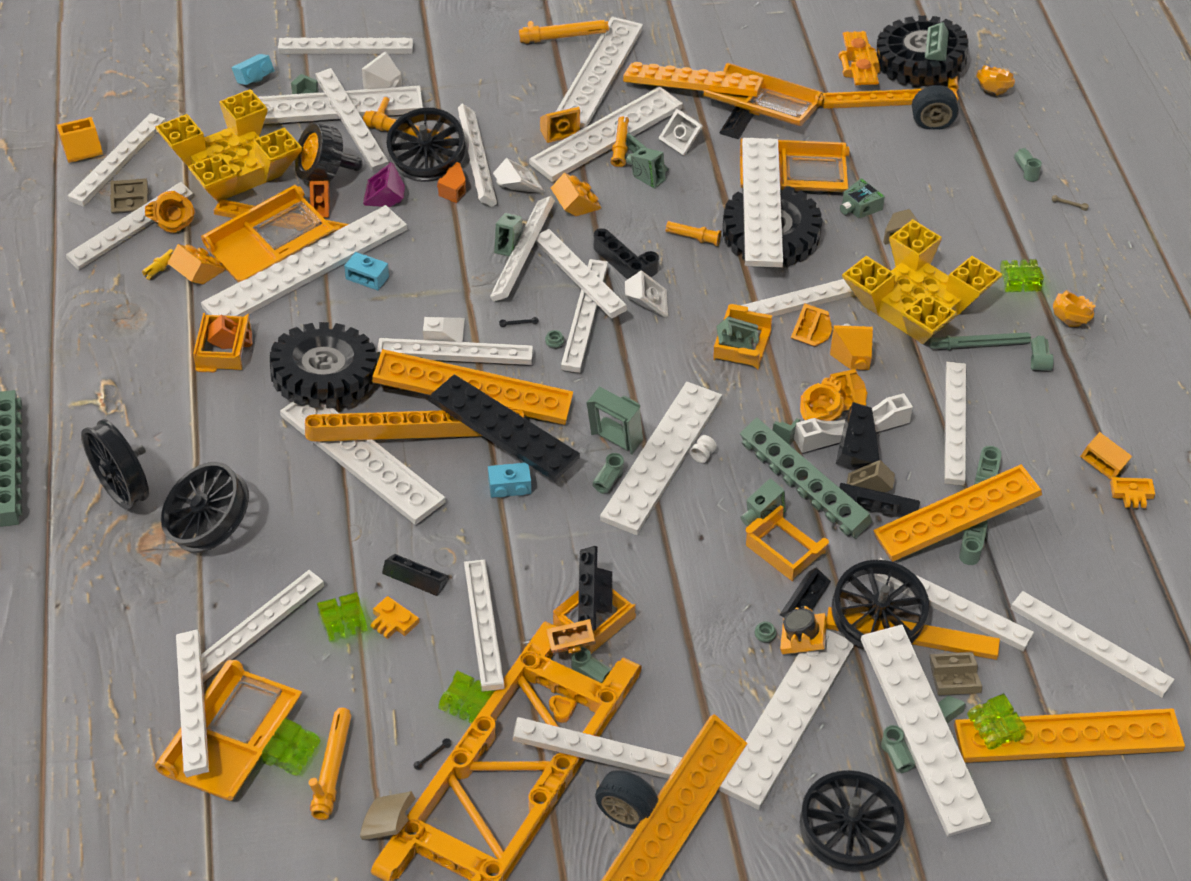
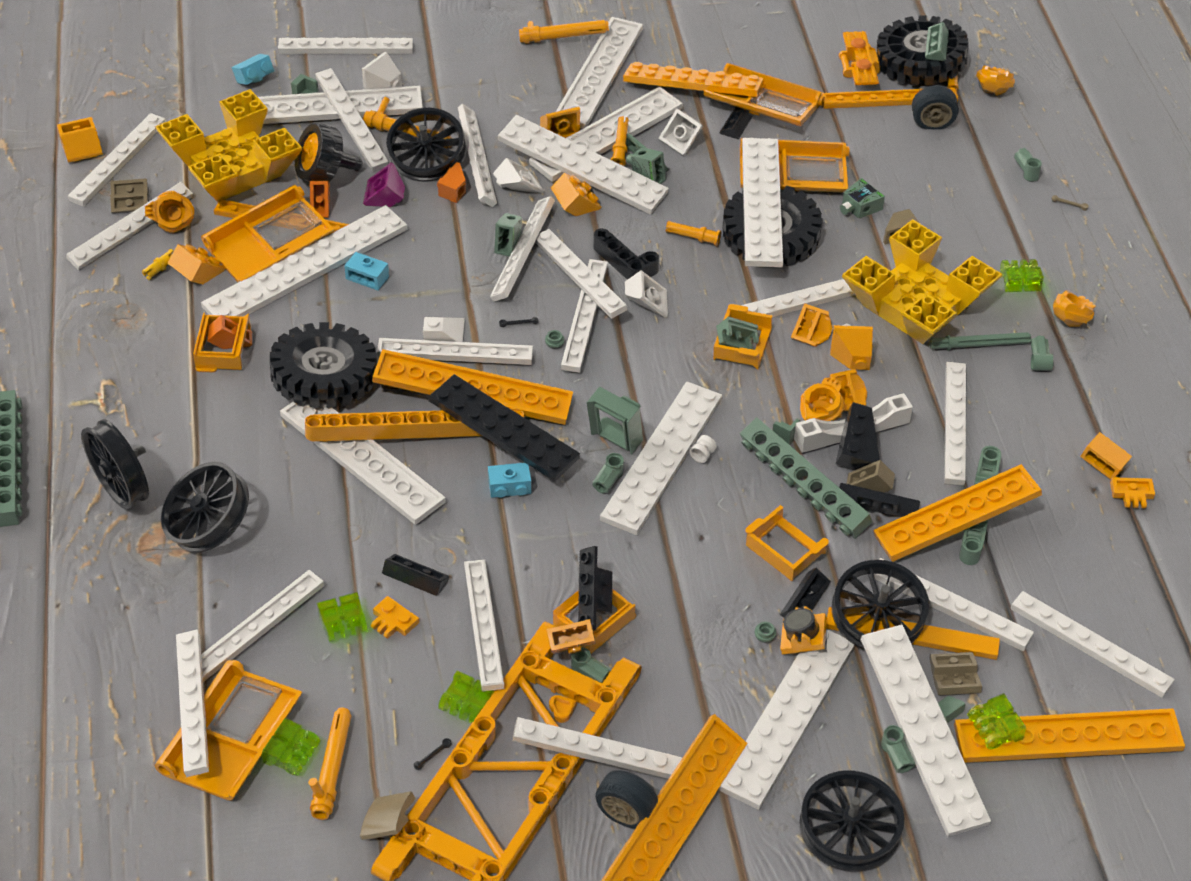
(583, 164): none -> white plate
(764, 502): sand green torso -> none

